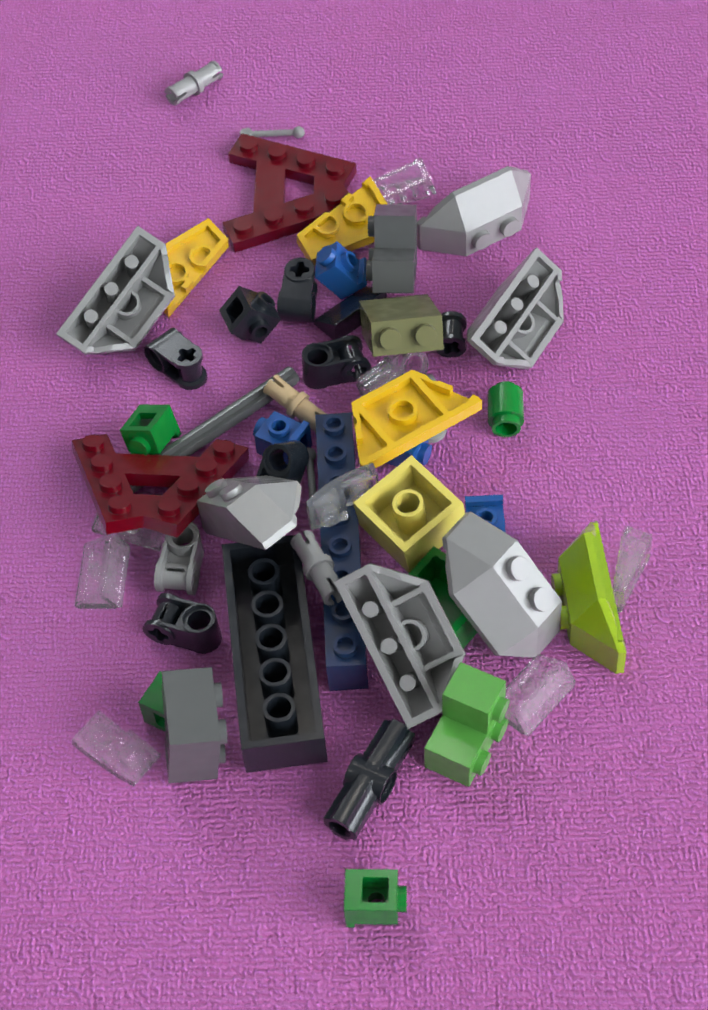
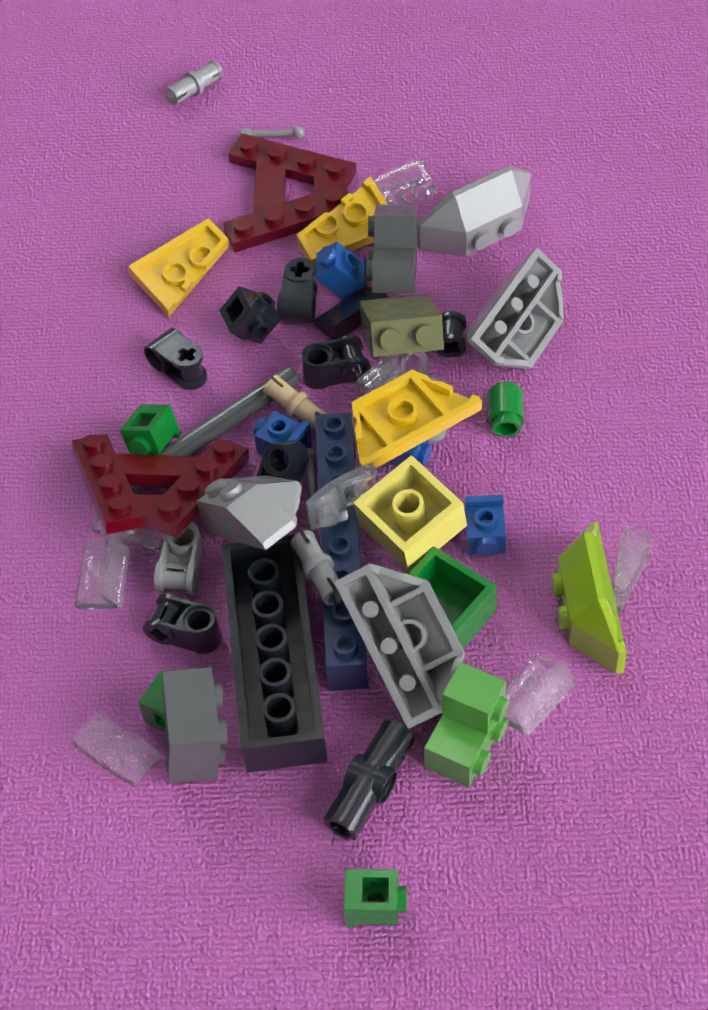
(123, 299): light grey wedge -> none
(500, 589): light grey wedge -> none

